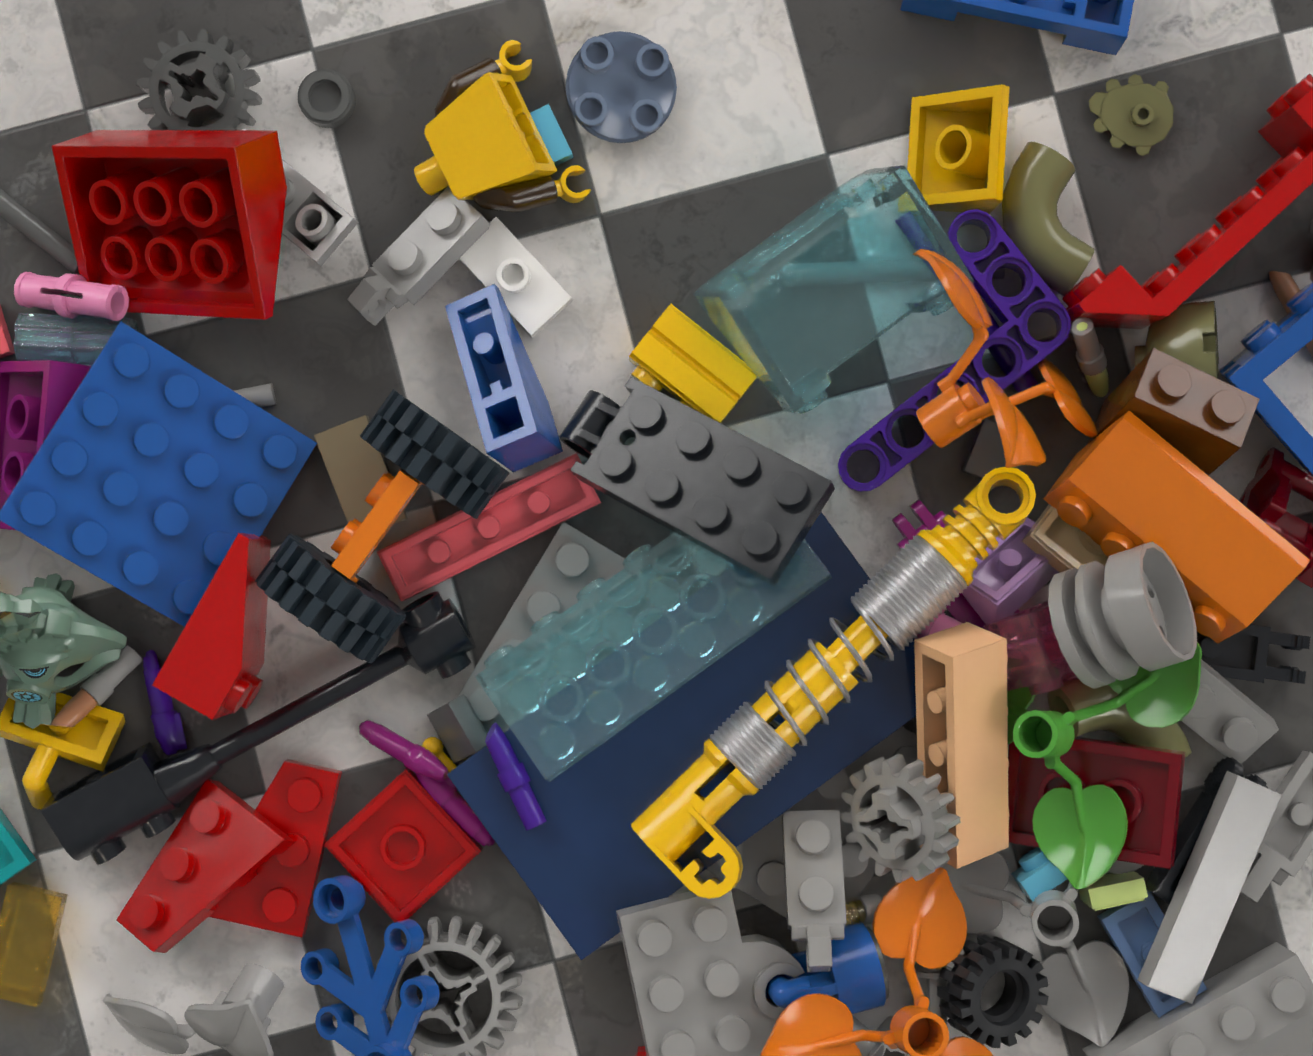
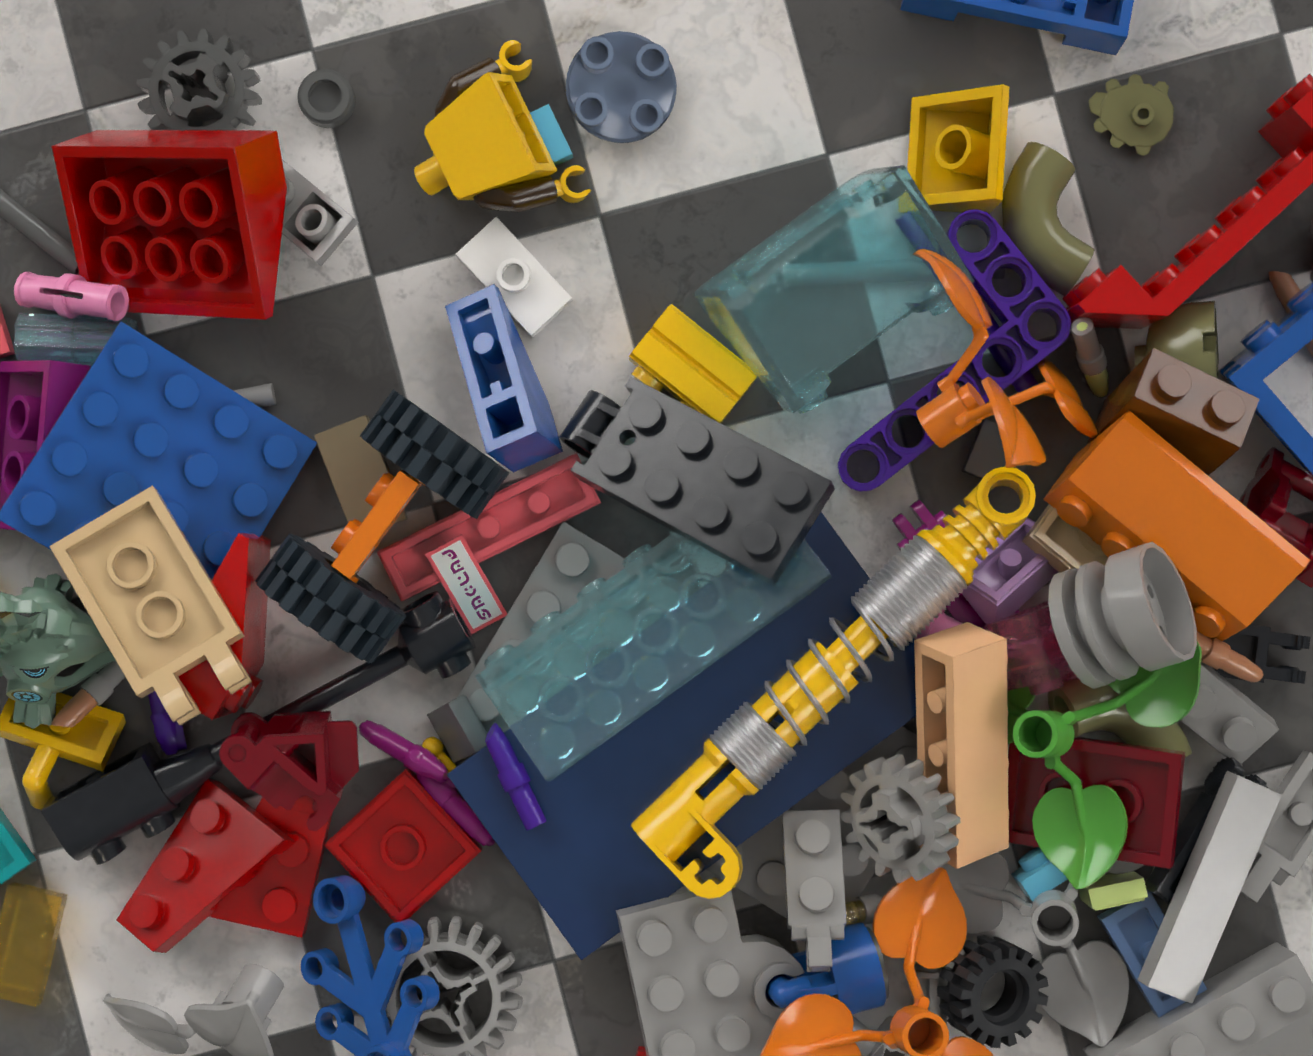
(152, 601): none -> tan tile
(294, 759): none -> dark red piece
(419, 256): light grey hinge -> none
(466, 584): none -> white sticker
(1220, 655): none -> nougat piece

